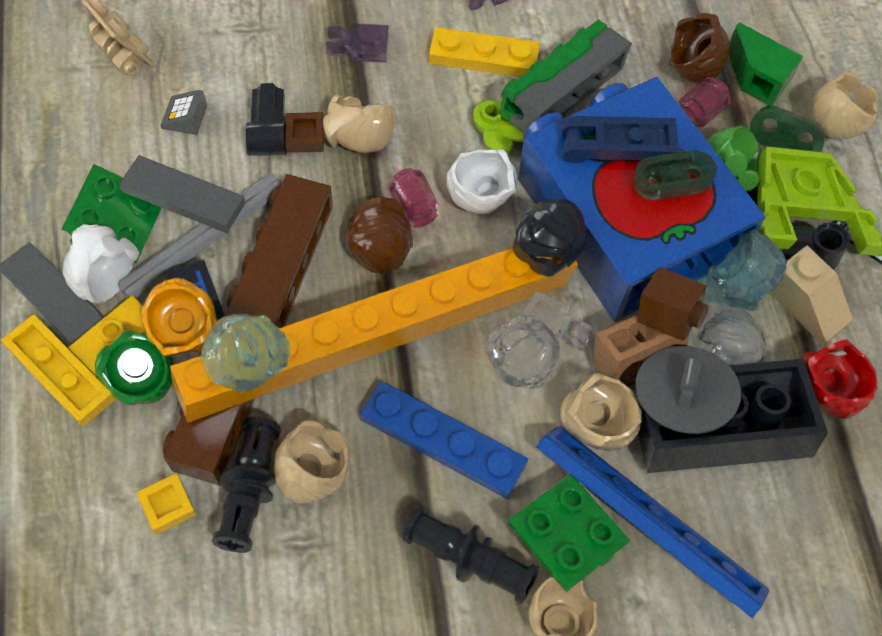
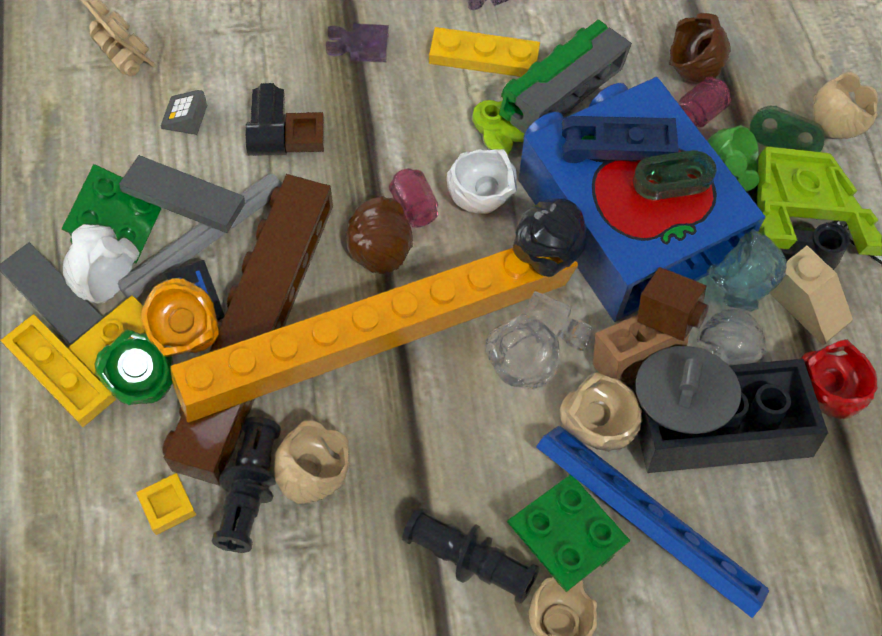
(244, 351): clear light blue hair -> none
(357, 126): tan hair -> none
(444, 439): blue plate -> none
(761, 64): green slope -> none

